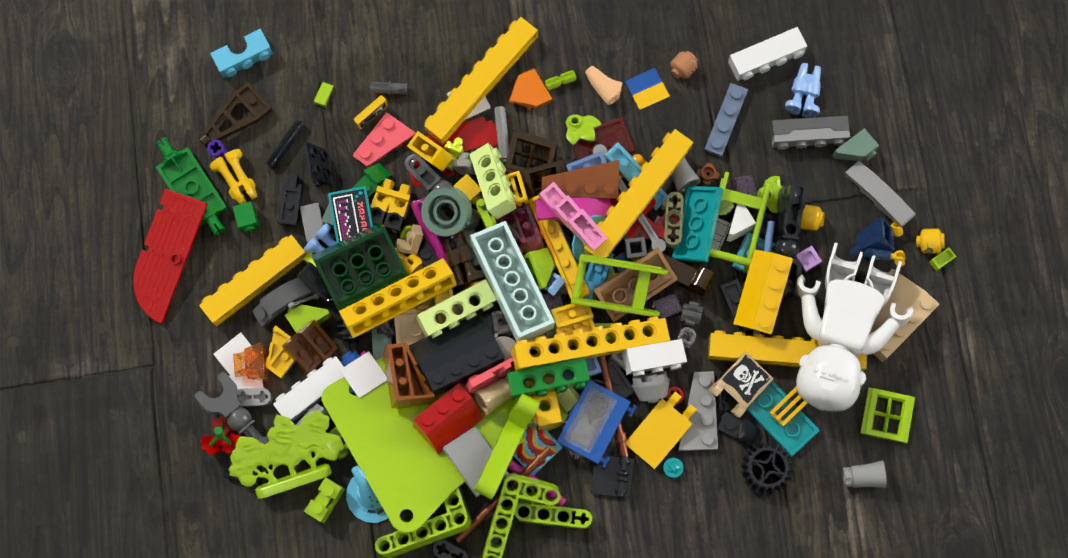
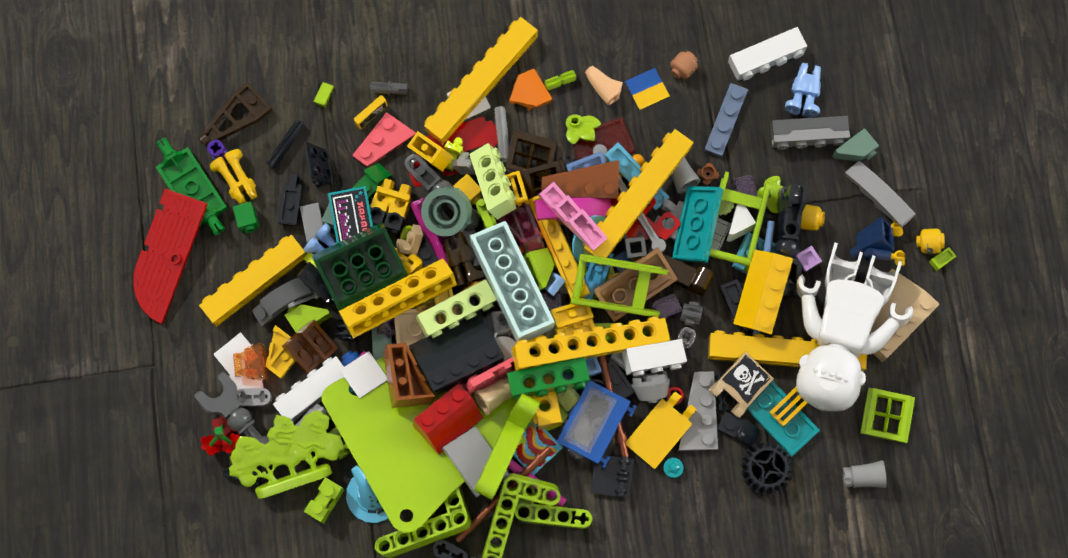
(256, 50): medium azure arch -> none
(669, 206): olive beam -> none

